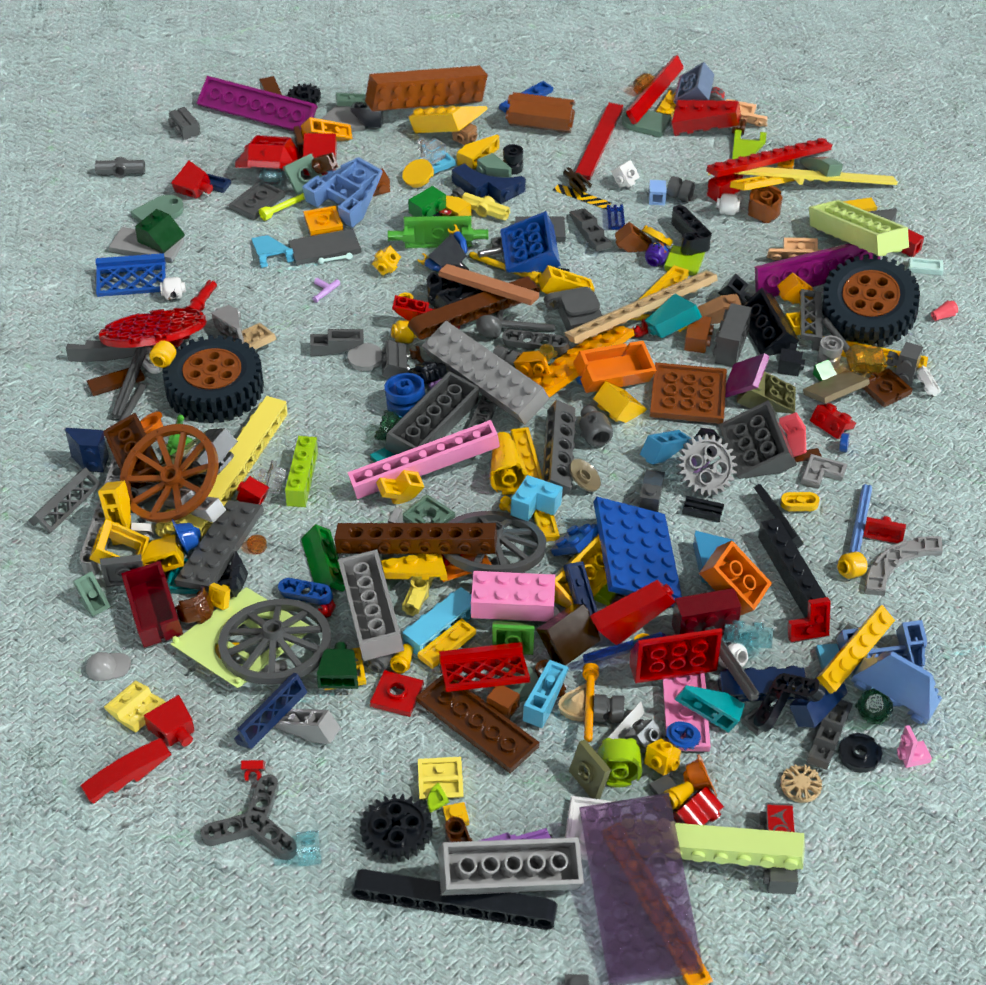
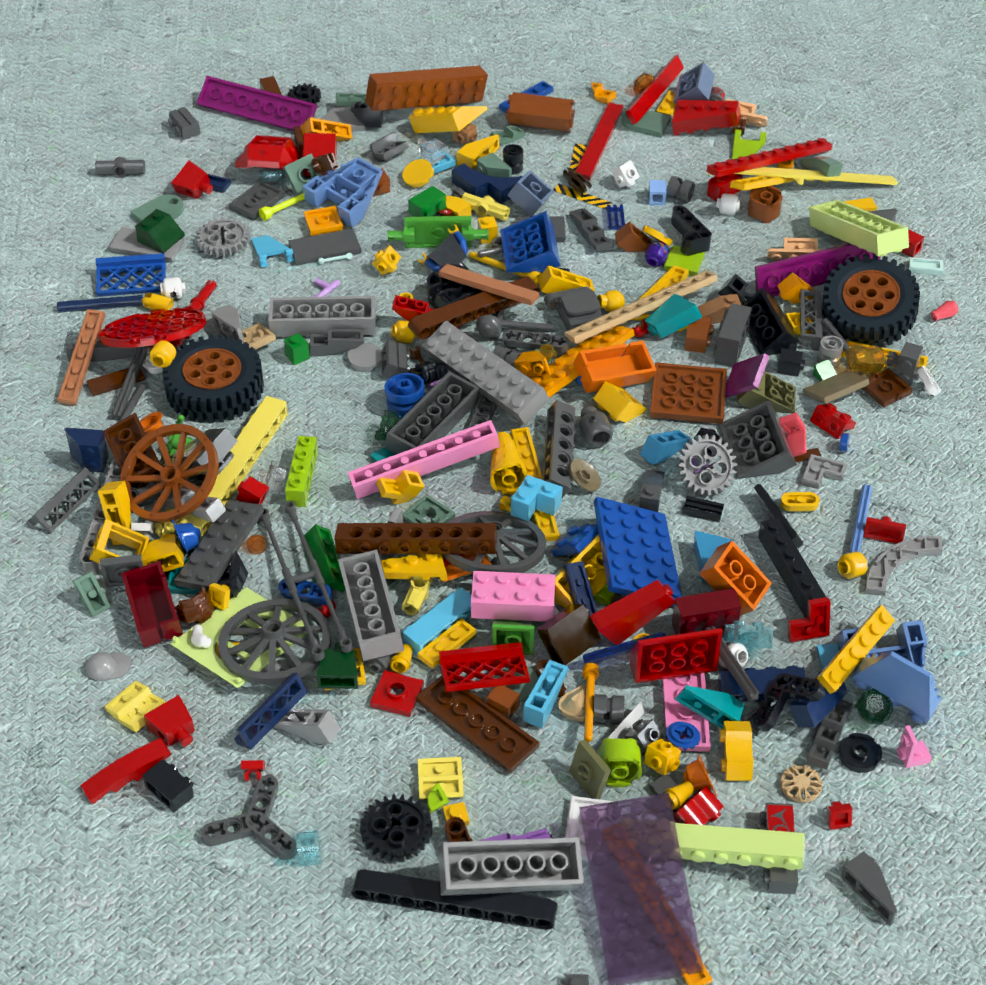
(81, 357): none -> nougat tile
(99, 303): none -> dark blue axle
(156, 302): none -> yellow piece
(169, 785): none -> black brick
(199, 639): none -> white arm
(210, 237): none -> light grey gear
(296, 349): none -> green brick
(317, 651): none -> dark grey bar
(319, 314): none -> light grey brick
(387, 147): none -> dark grey bracket
(490, 224): none -> yellow brick
(510, 134): none -> sand green slope
(530, 193): none -> sand blue brick
(579, 150): none -> sticker
(601, 94): none -> light orange slope
(611, 300): none -> yellow piece
(737, 750): none -> yellow brick
(839, 815): none -> red tile
(868, 882): none -> dark grey slope

